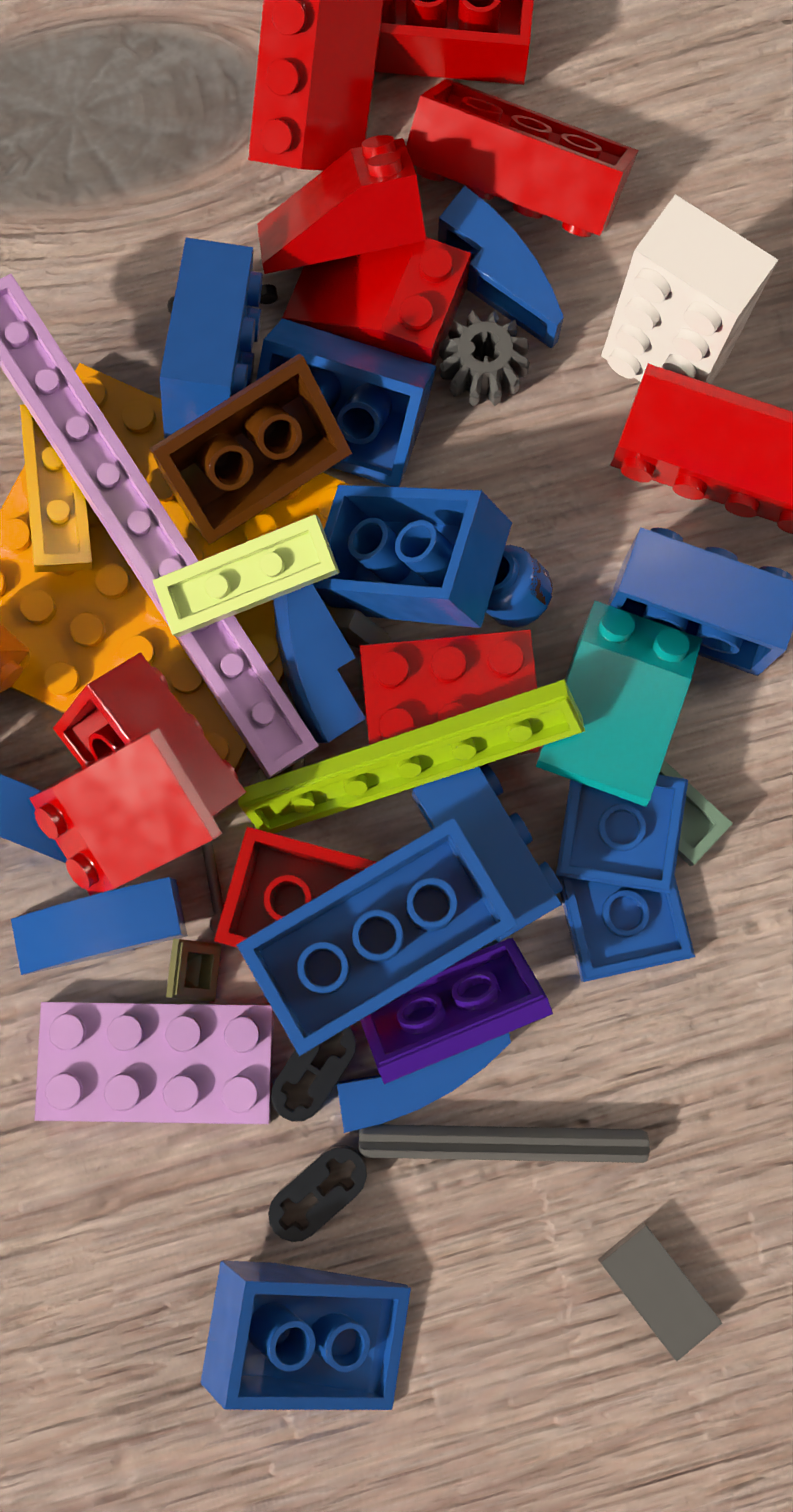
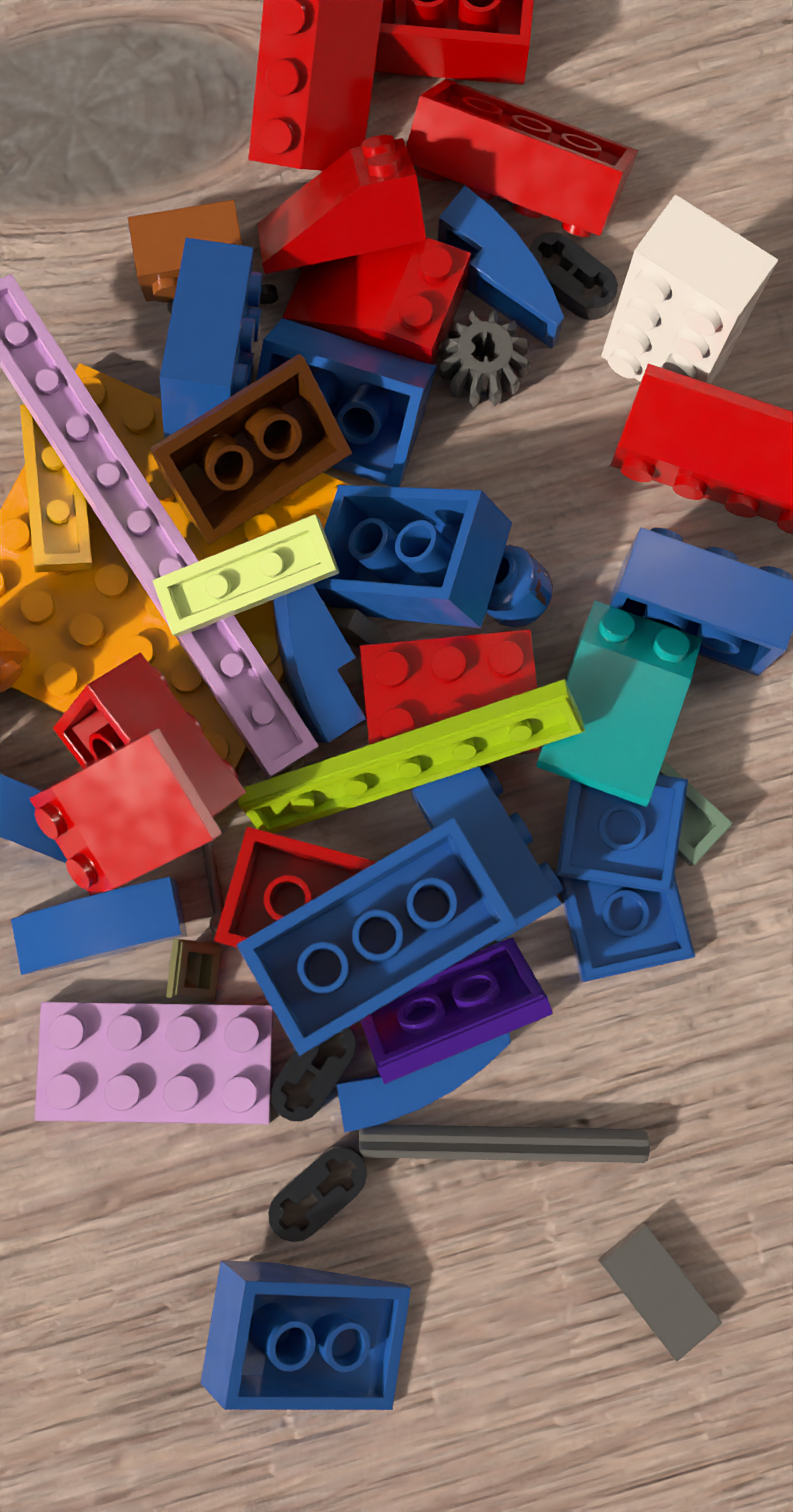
(160, 242): none -> dark orange brick
(574, 272): none -> black beam

